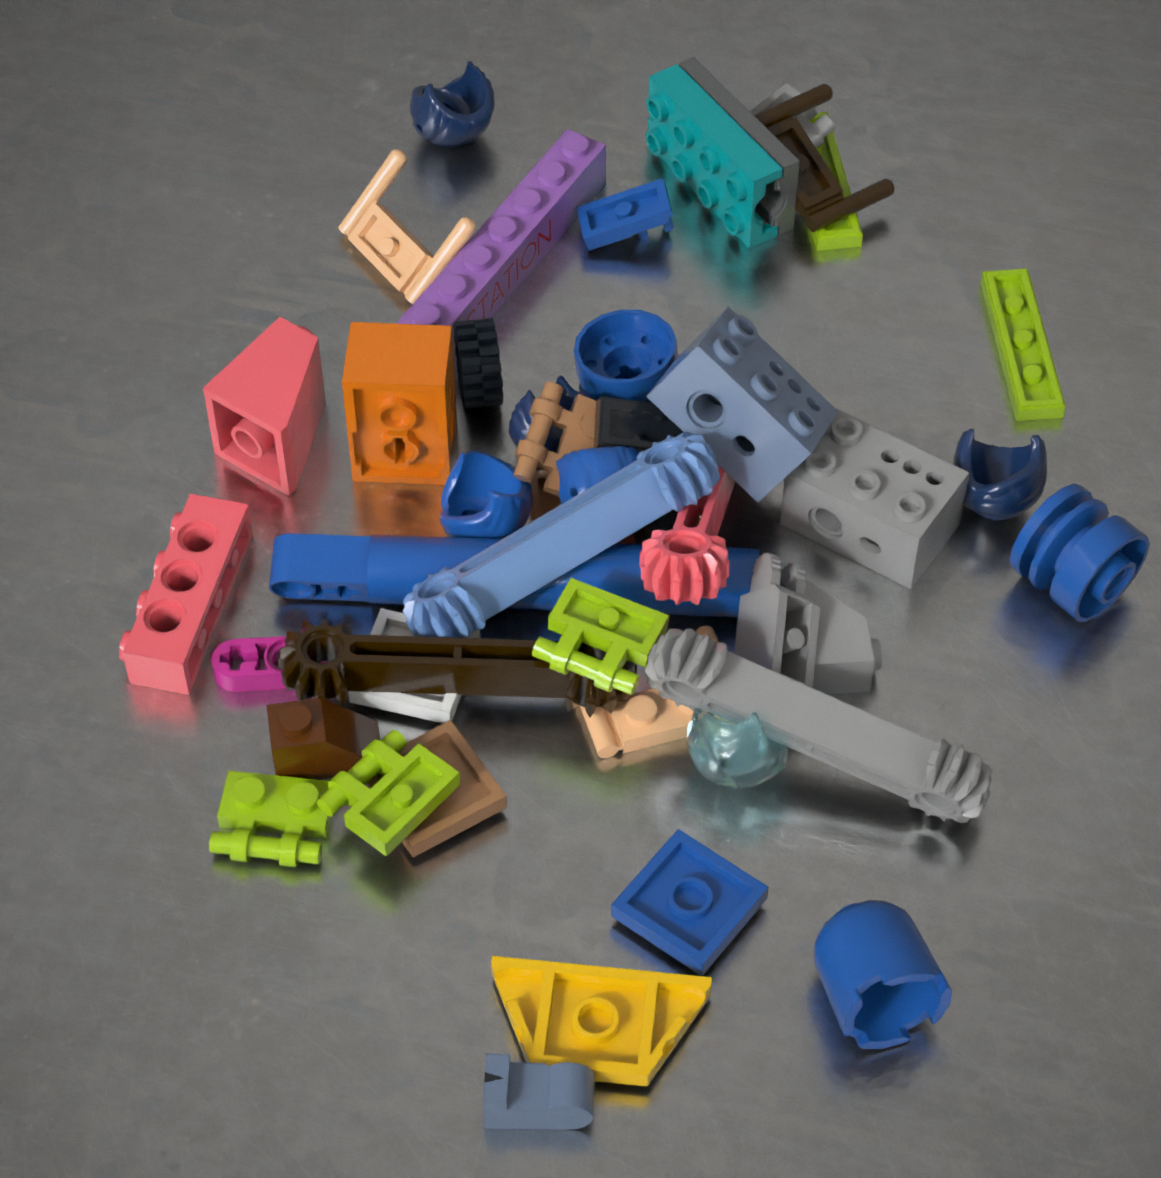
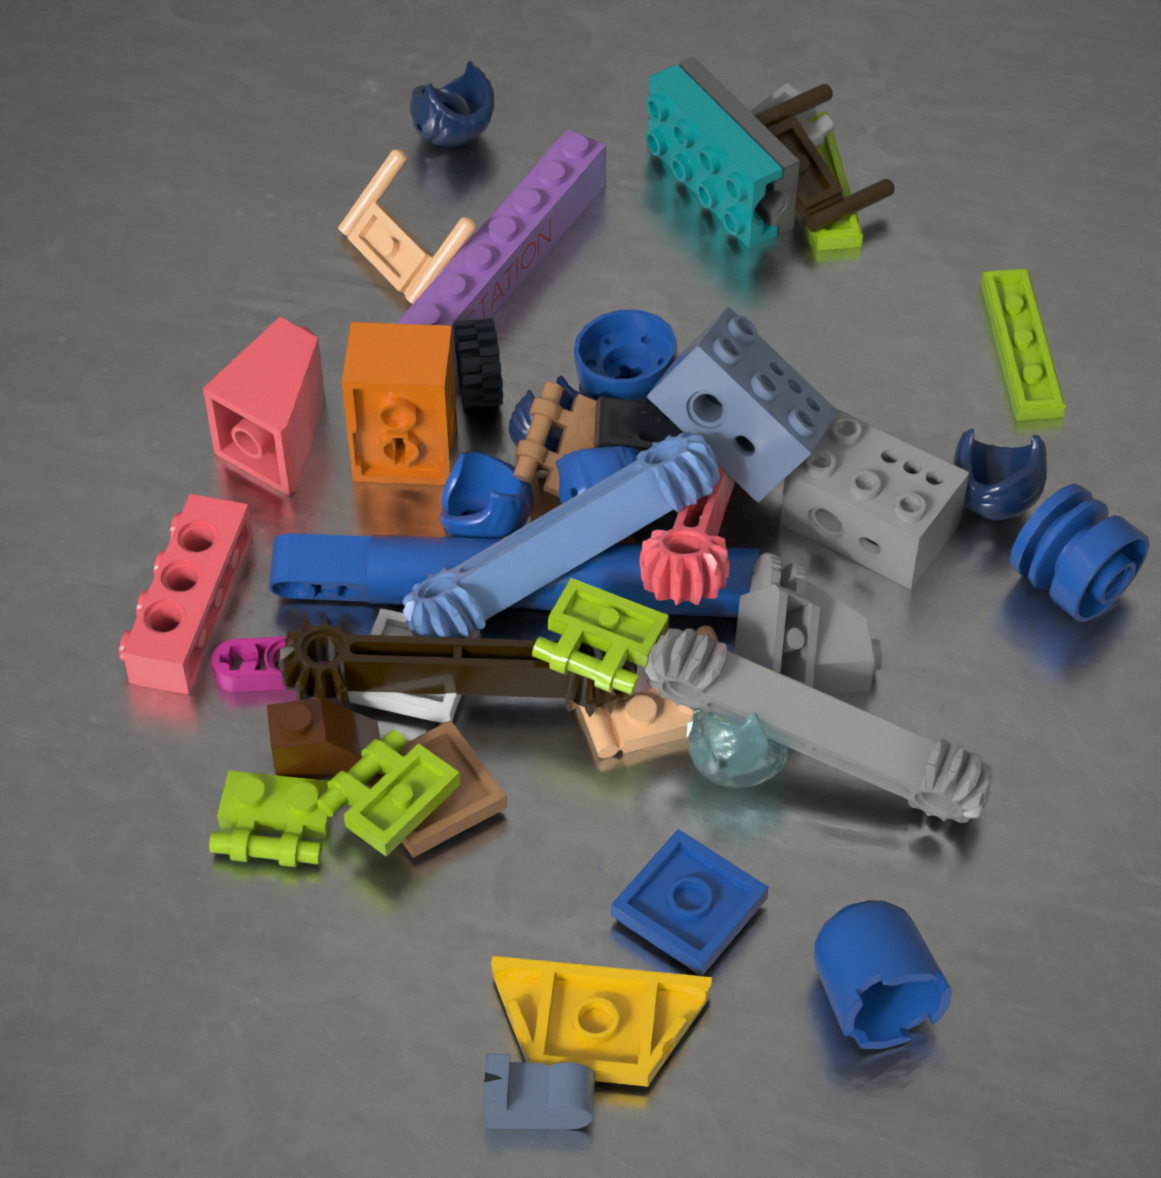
(625, 214): blue plate -> none

